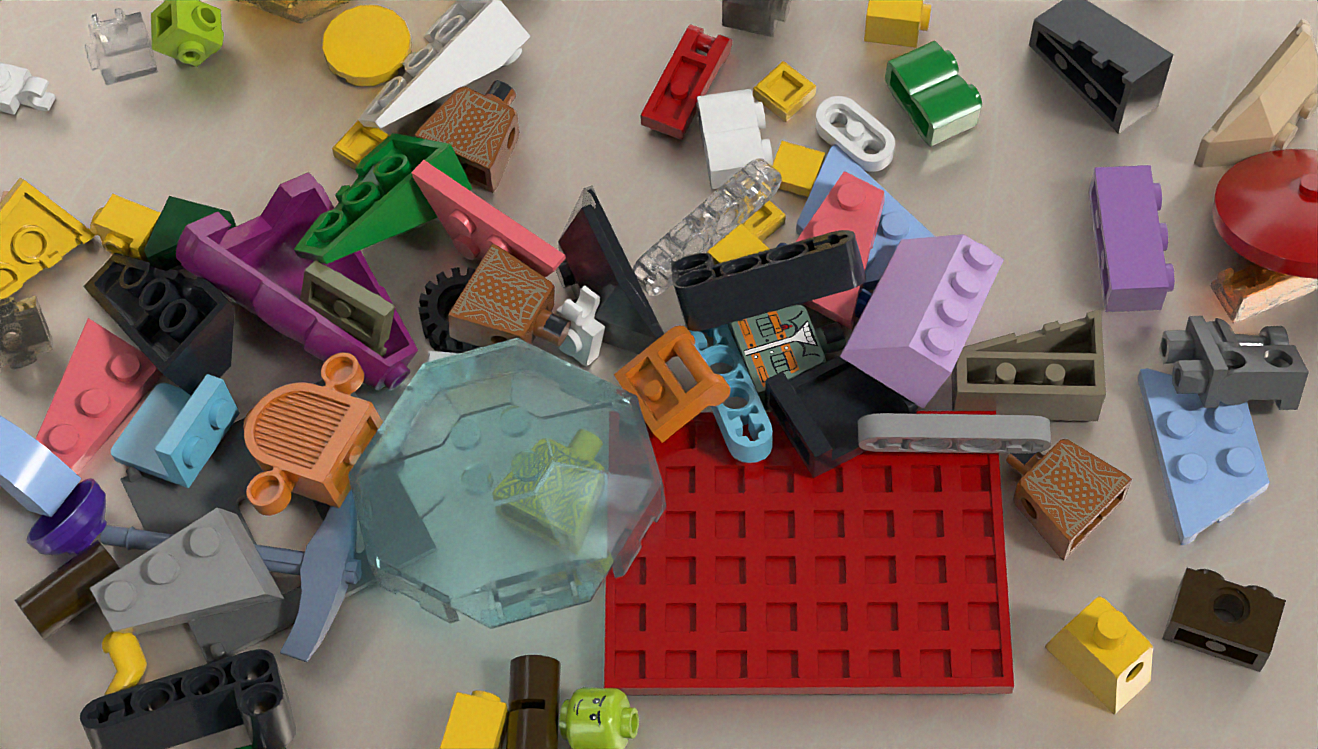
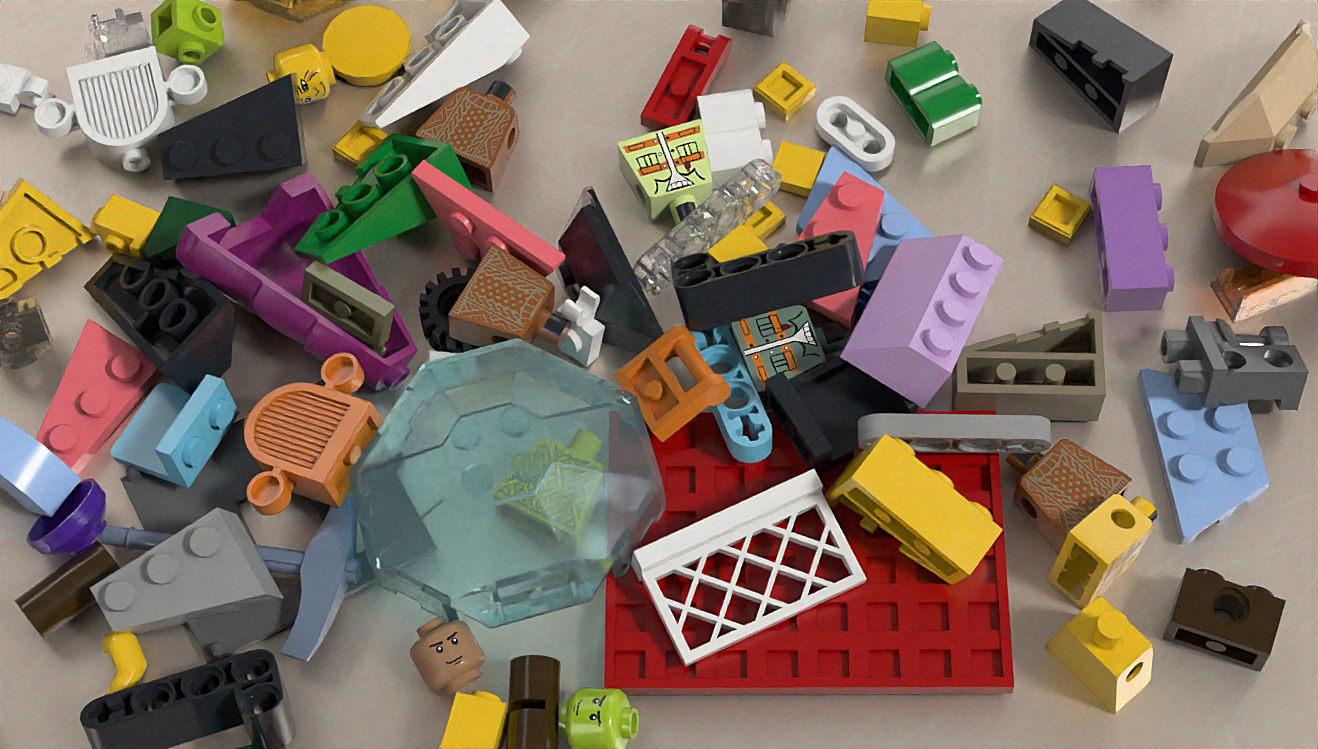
(122, 106): none -> white piece
(240, 136): none -> black wedge
(312, 71): none -> yellow head
(447, 655): none -> medium nougat head
(668, 170): none -> yellowish green torso
(728, 528): none -> white fence
(915, 507): none -> yellow wedge
(1060, 215): none -> yellow tile
(1111, 536): none -> yellow torso

